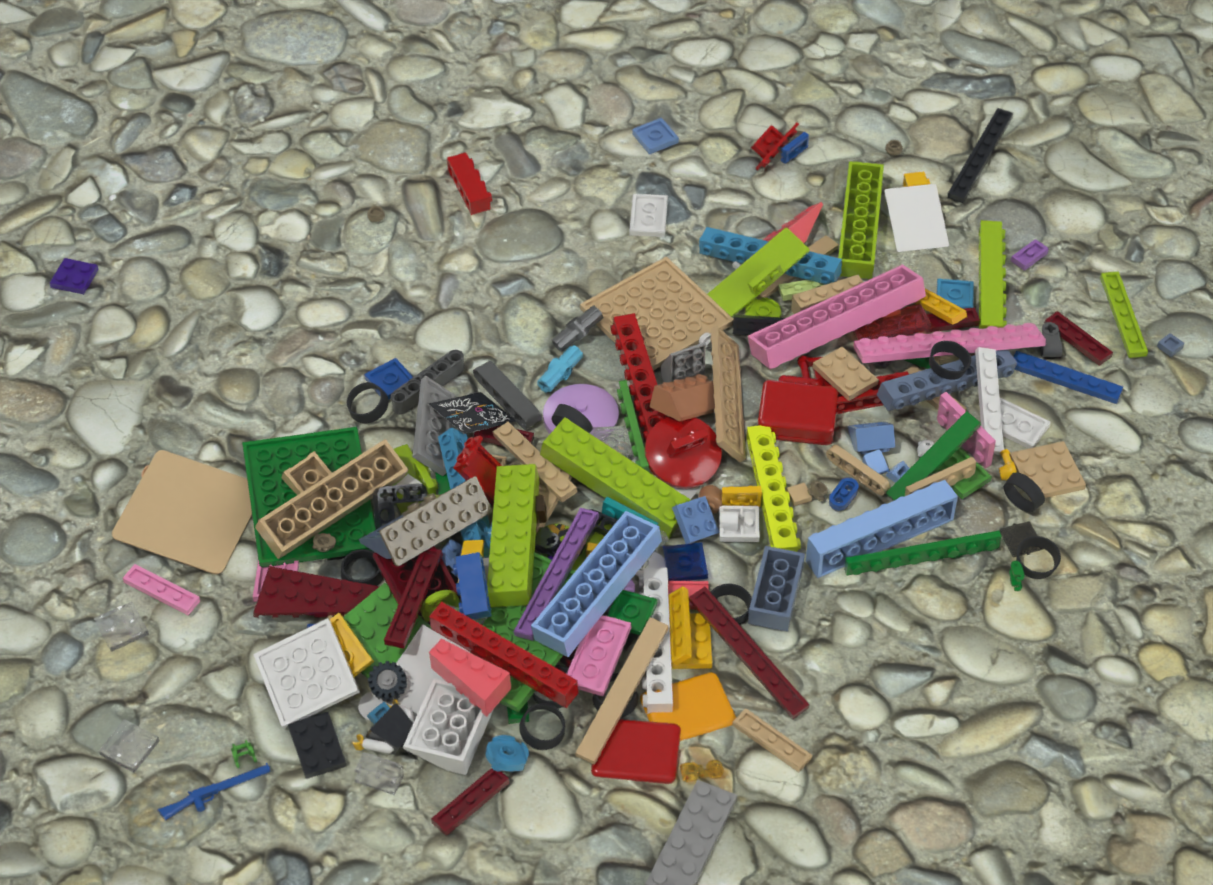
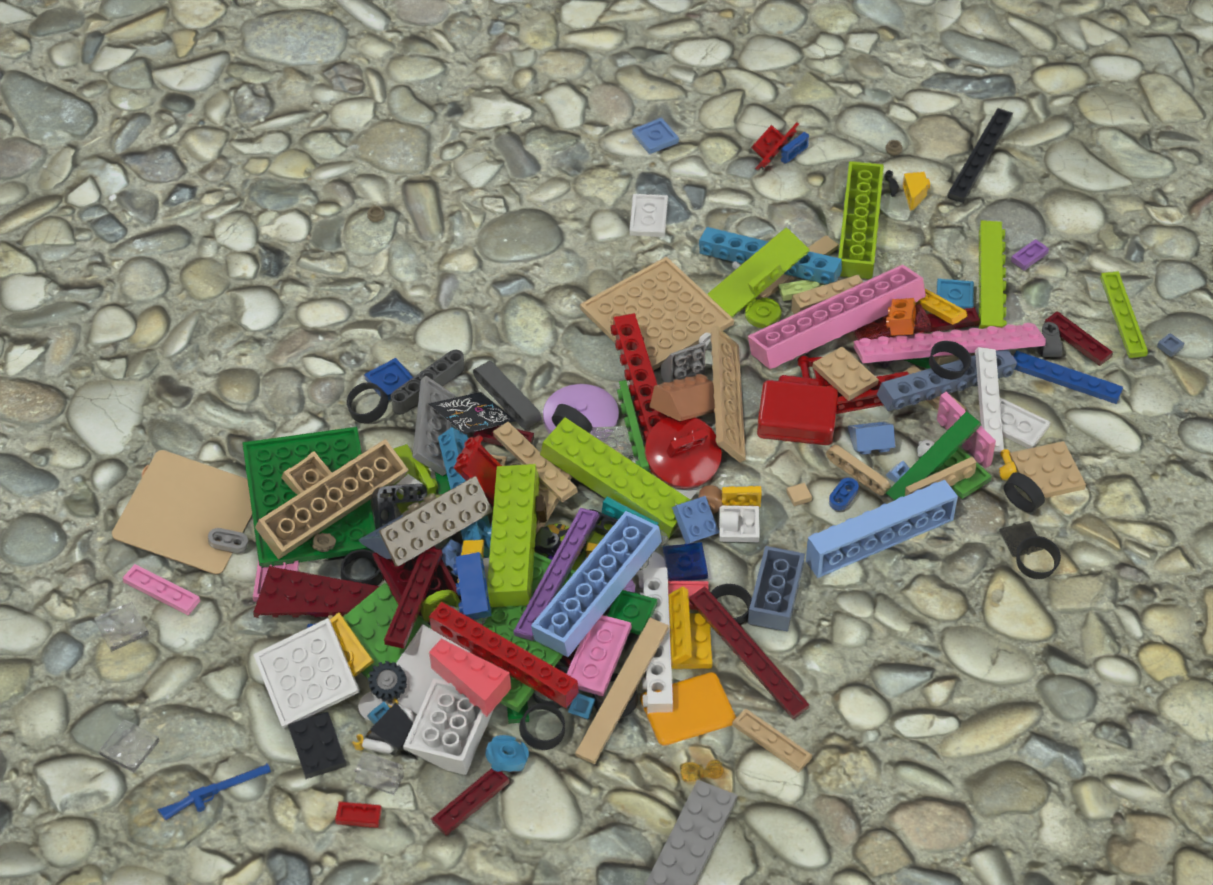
(74, 276): dark purple plate -> none
(228, 540): none -> light grey plate
(249, 750): bright green piece -> none
(358, 814): none -> red plate
(469, 183): red brick -> none
(560, 369): medium azure piece -> none
(577, 328): dark grey piece -> none
(582, 706): none -> dark azure plate
(640, 752): red piece -> none
(750, 324): black plate -> none
(774, 499): neon yellow brick -> none
(801, 224): coral wedge -> none
(818, 490): dark tan plate -> none
(876, 461): light blue slope -> none
(893, 186): none -> black piece
(901, 316): none -> orange brick
(916, 217): white sticker -> none
(923, 552): green plate -> none
(1016, 575): green piece -> none

